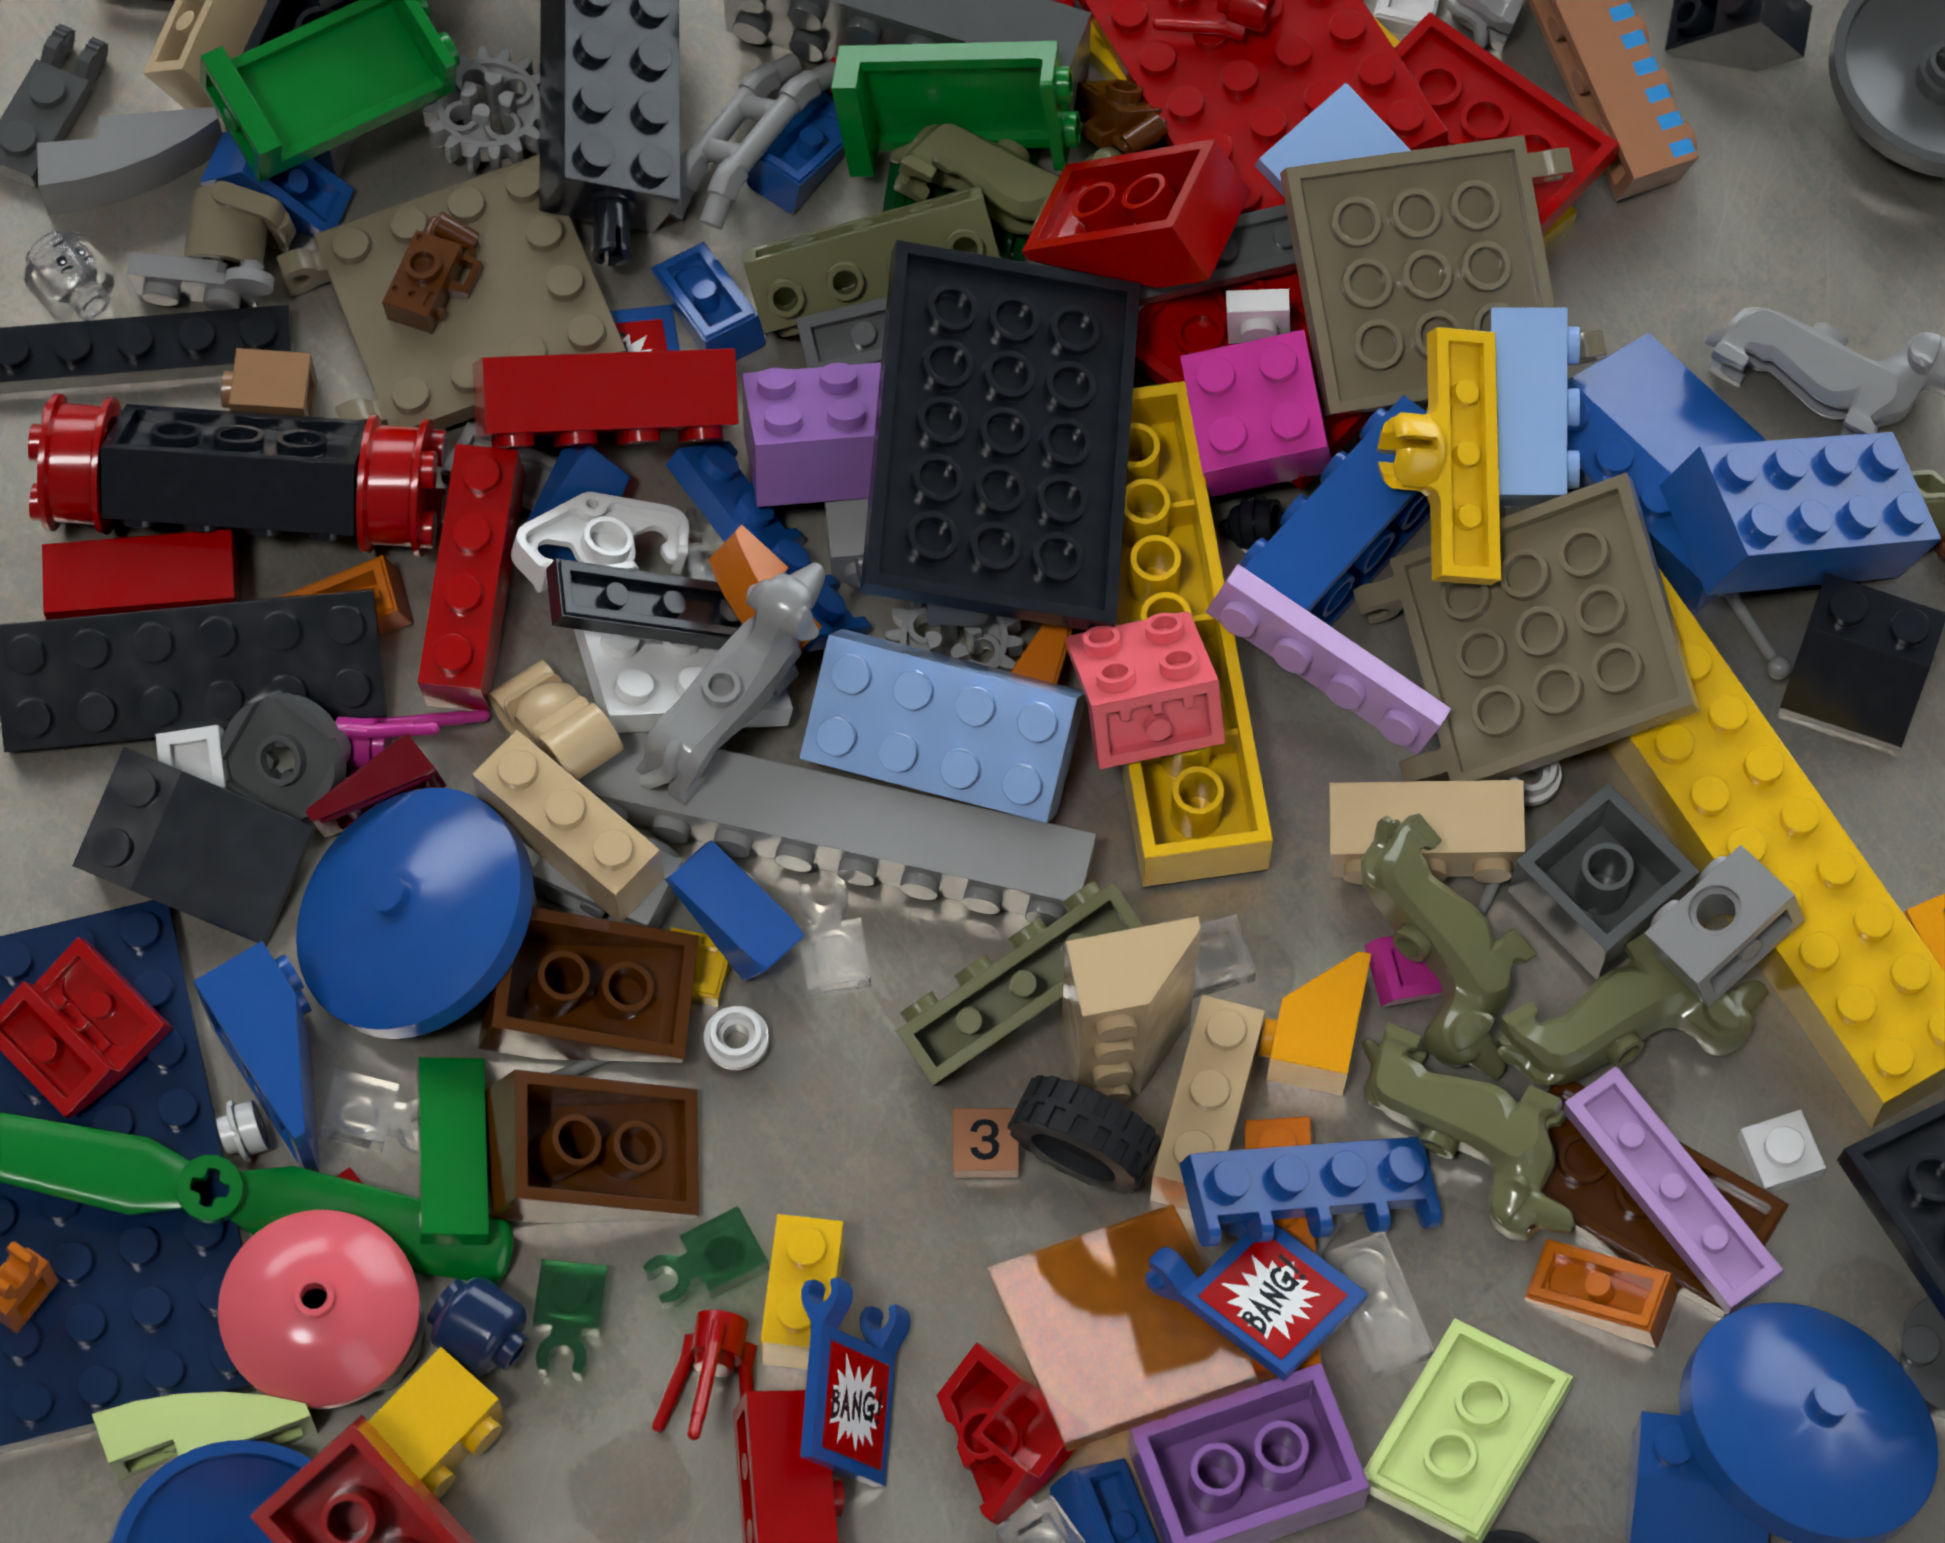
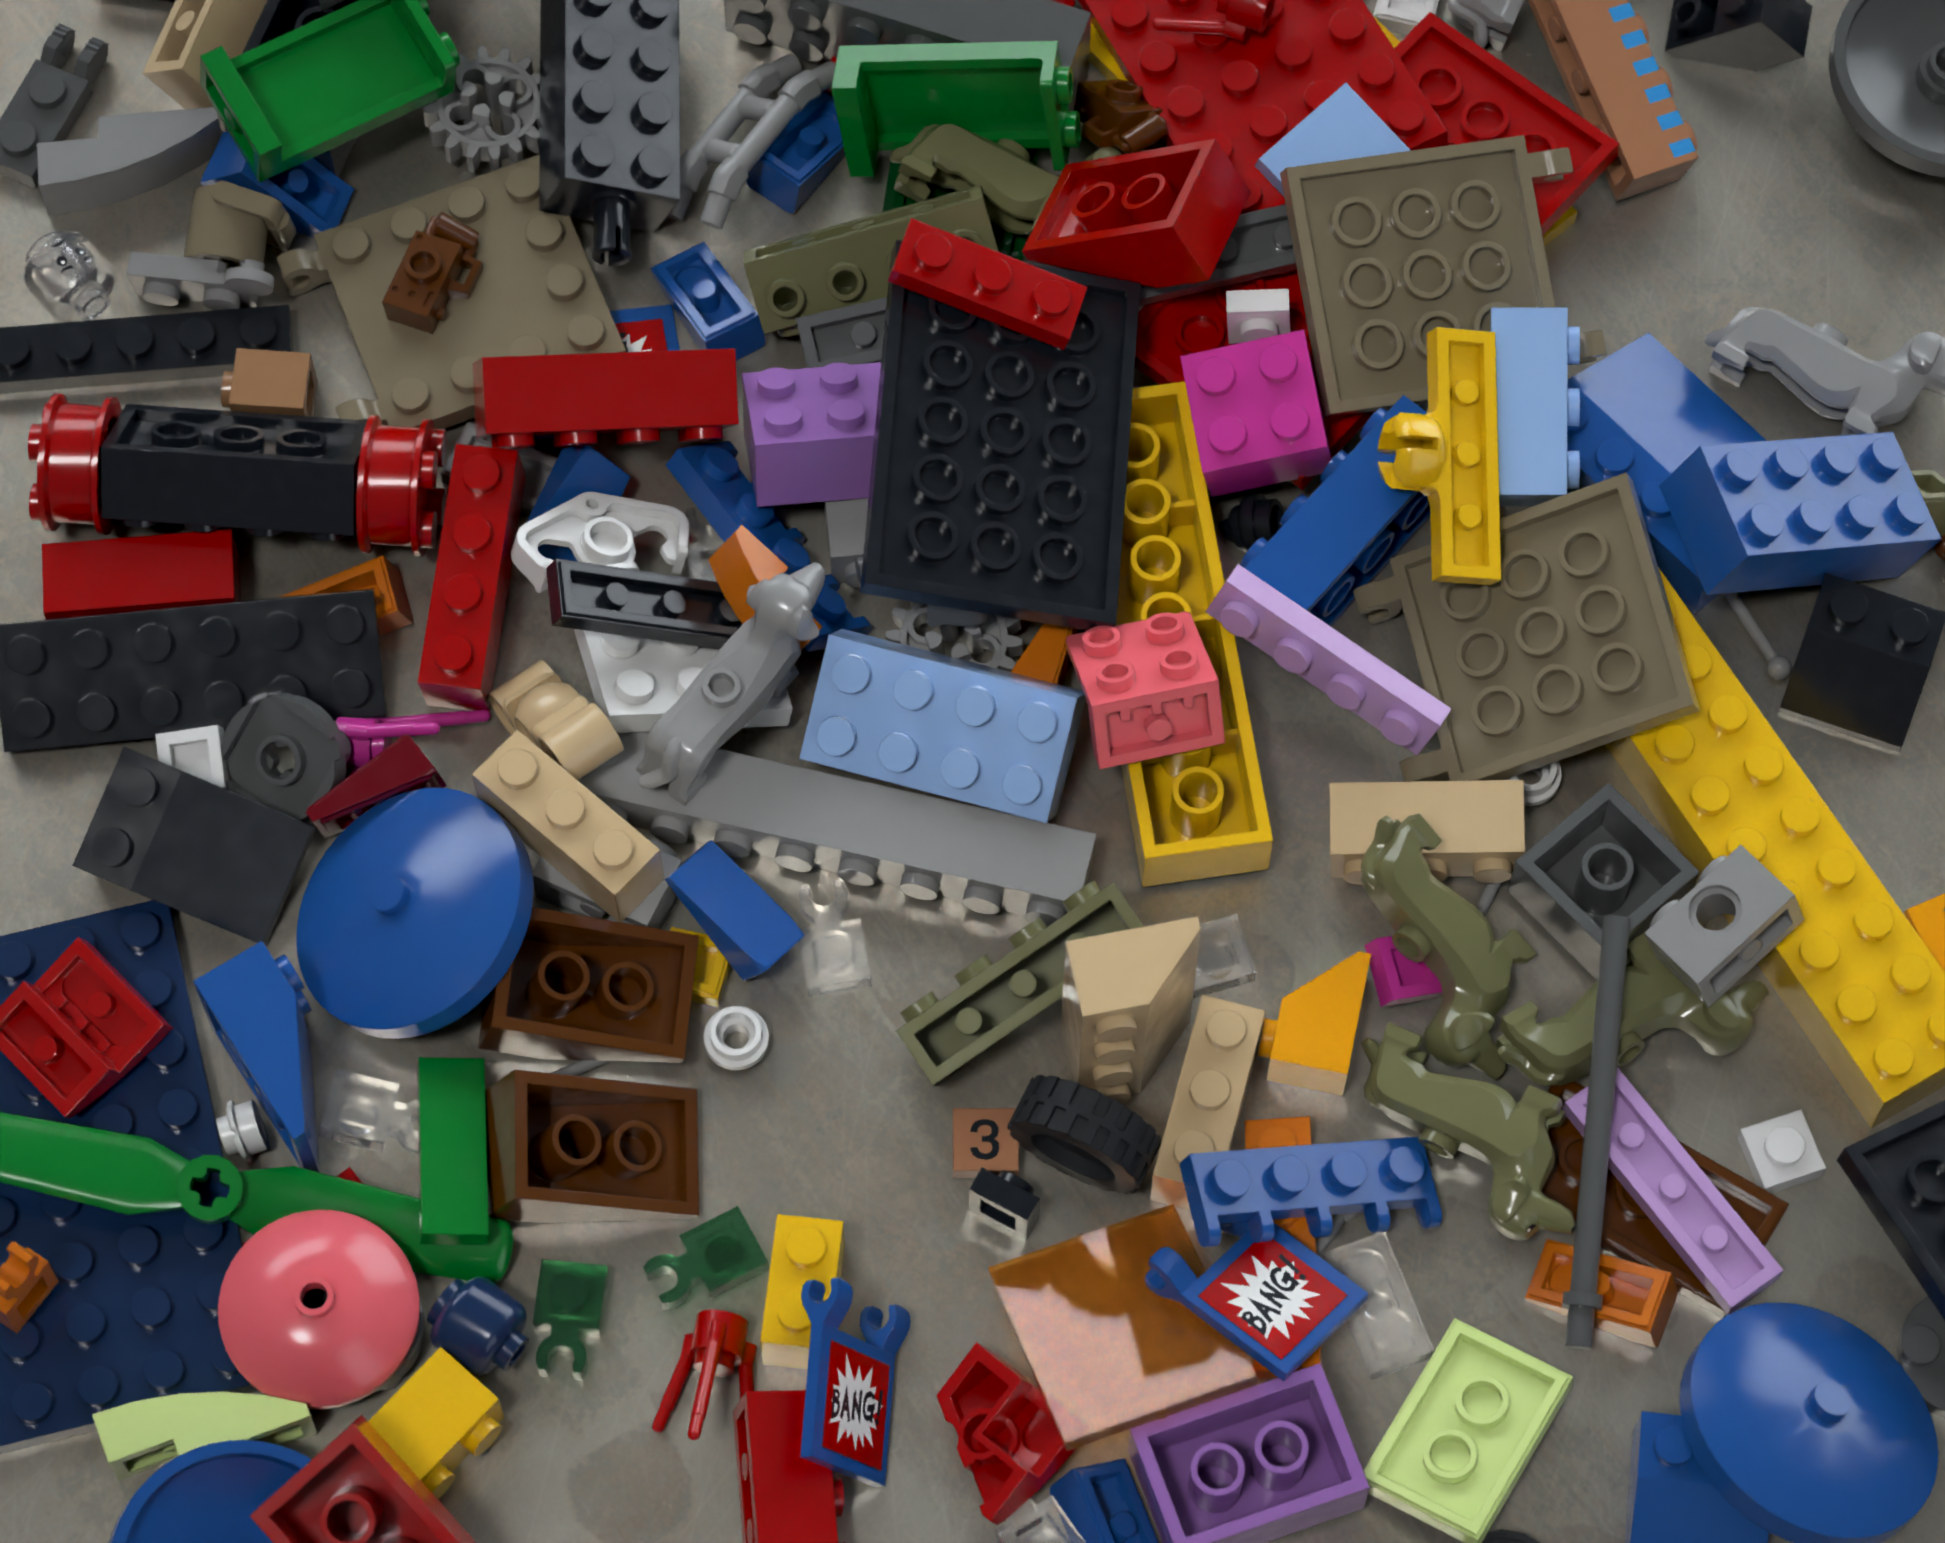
(987, 284): none -> red plate
(1005, 1201): none -> black plate
(1582, 1298): none -> dark grey bar

